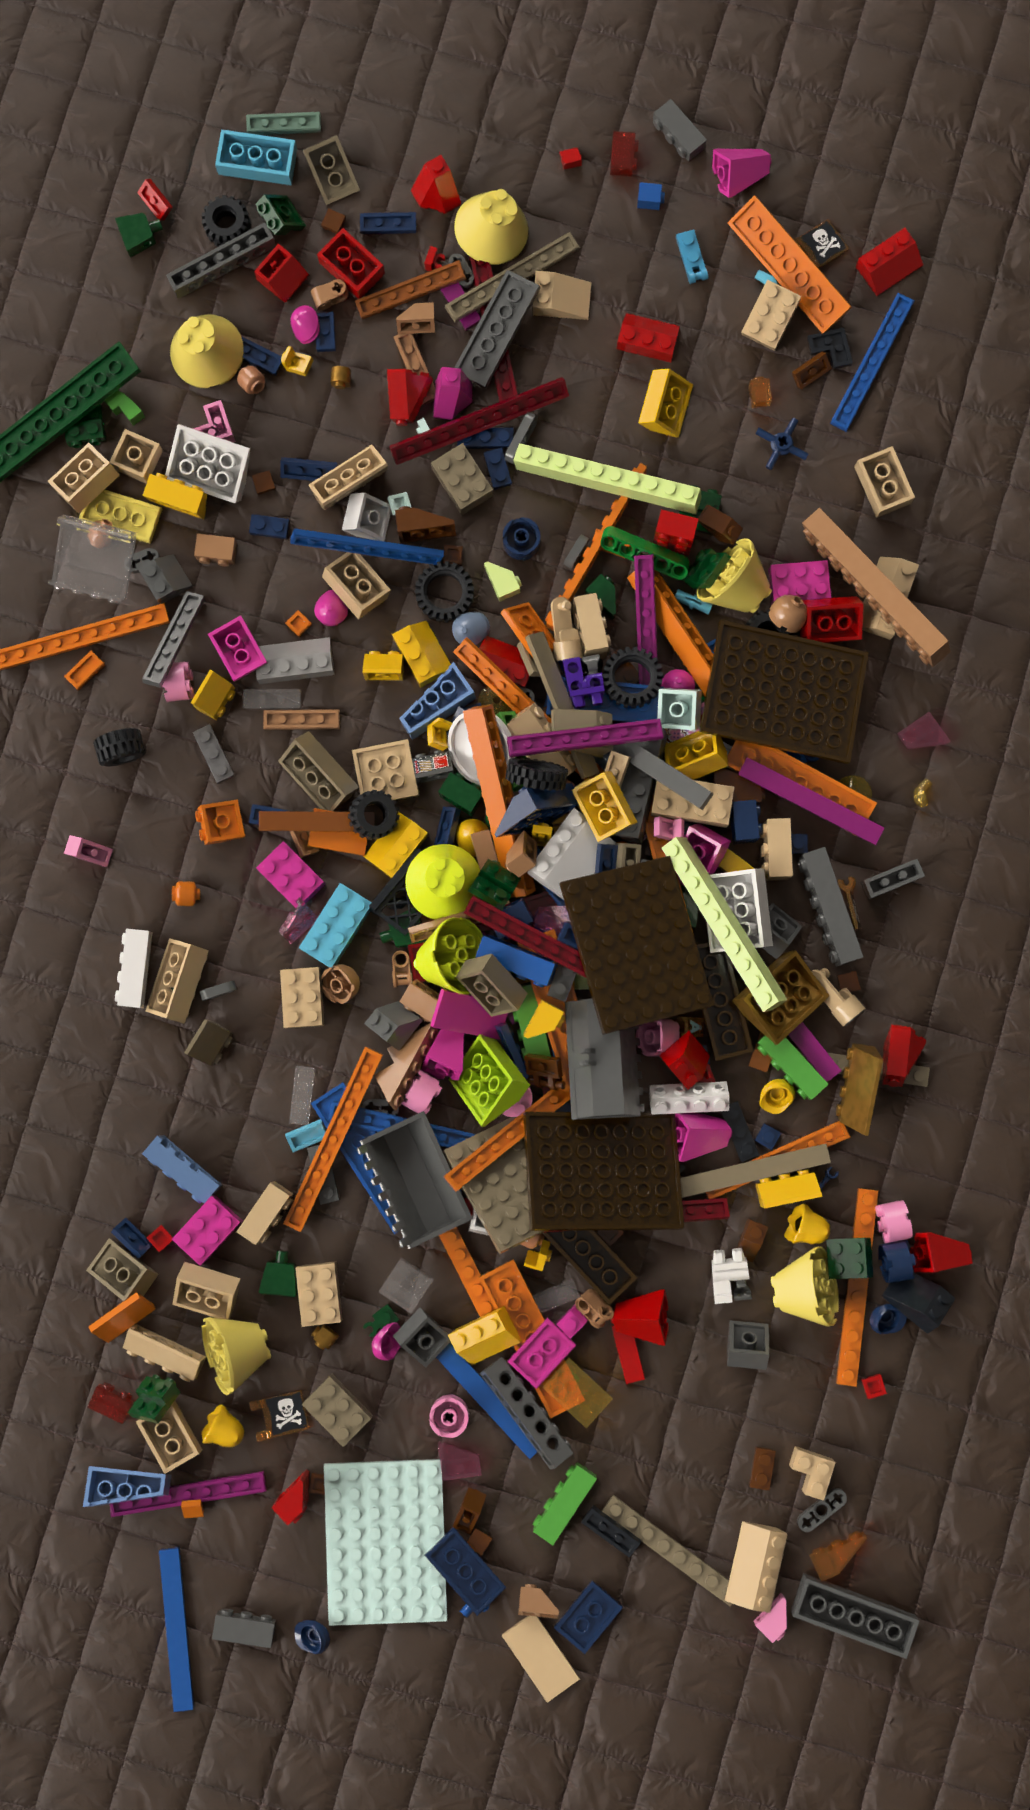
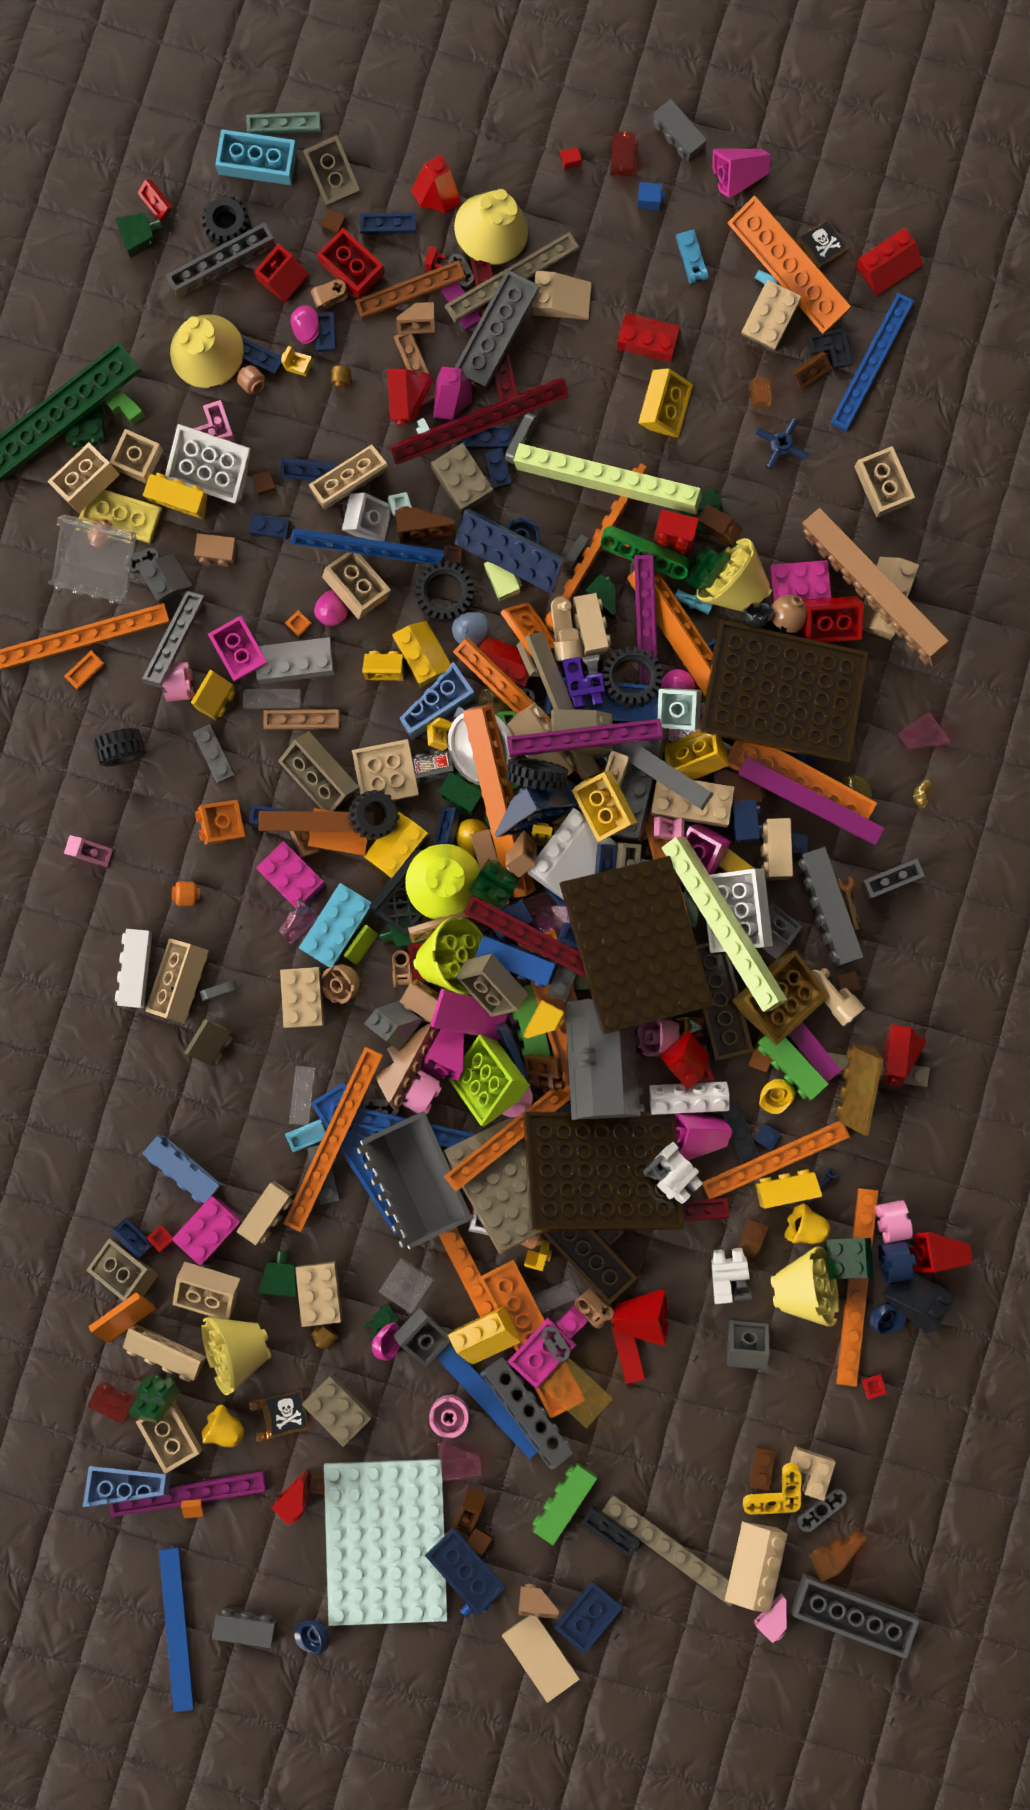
(279, 214): dark green plate -> none
(360, 944): none -> lime slope
(509, 551): none -> dark blue plate
(552, 1346): none -> dark grey beam
(679, 1173): none -> white hips
(754, 1170): dark tan tile -> none
(758, 616): none -> black hair
(782, 1499): none -> yellow beam

